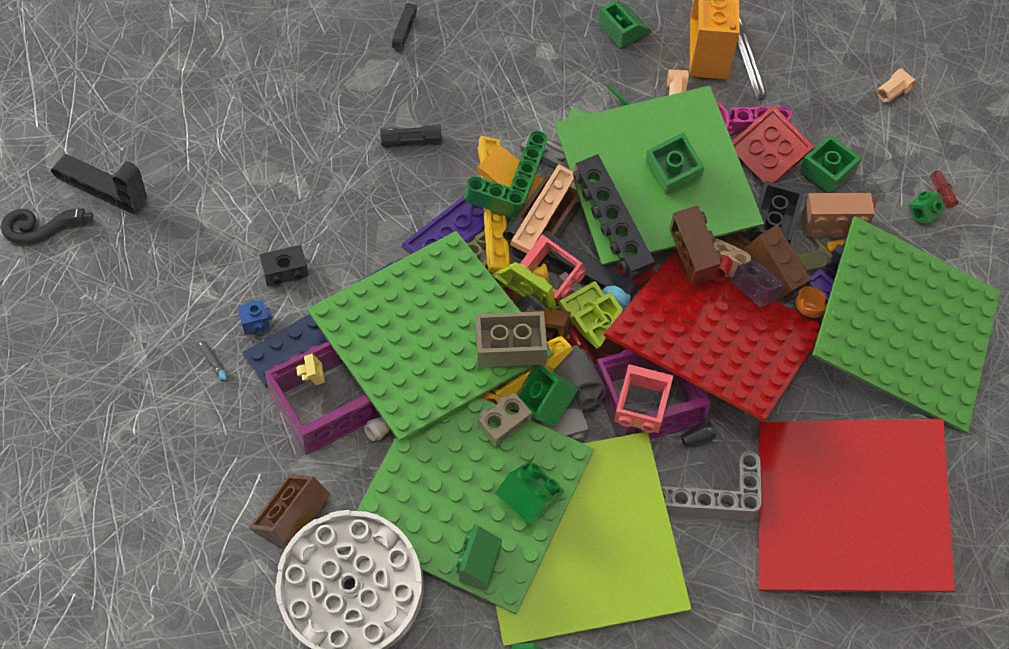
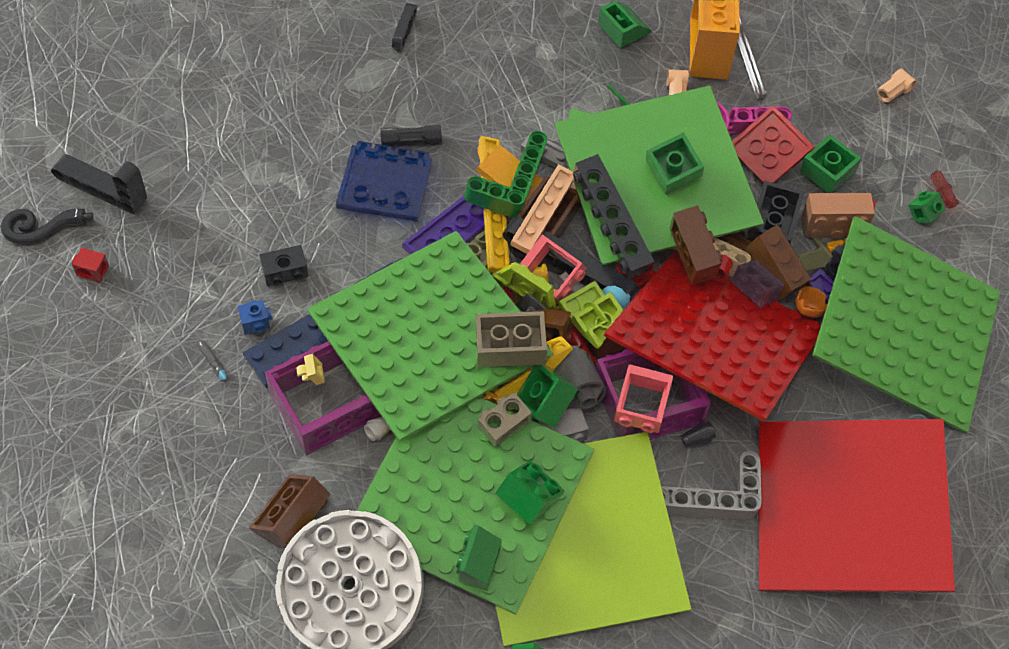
(90, 264): none -> red brick
(384, 181): none -> clear blue hinge

